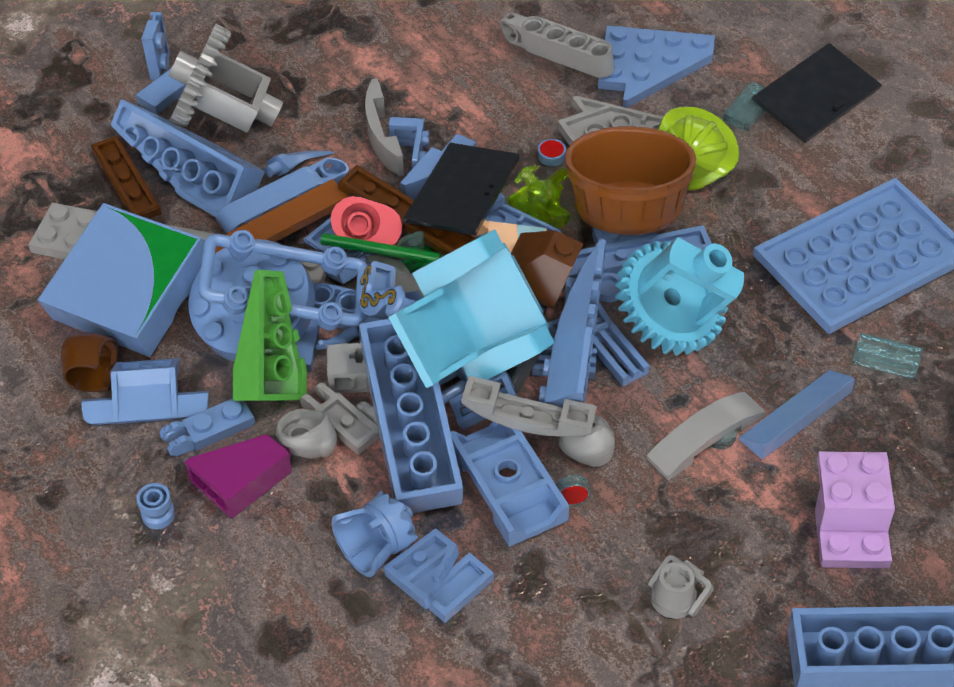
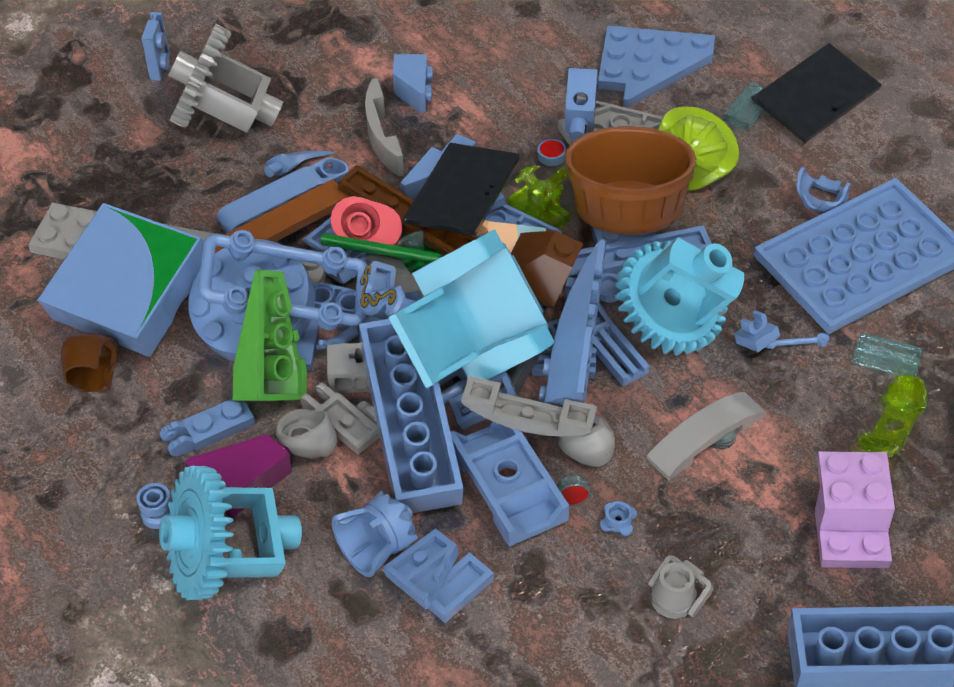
(125, 178): reddish brown tile -> none
(144, 394): medium blue plate -> none
(160, 93): medium blue tile -> none
(189, 162): medium blue wedge -> none
(197, 533): none -> medium azure piece
(410, 133): medium blue bracket -> none
(412, 78): none -> medium blue slope
(559, 44): light grey piece -> none
(580, 112): none -> medium blue torso
(618, 510): none -> medium blue plate
(756, 333): none -> medium blue tile
(797, 413): medium blue slope -> none
(806, 182): none -> medium blue helmet
(822, 339): none -> medium blue hinge
(905, 402): none -> clear neon green piece

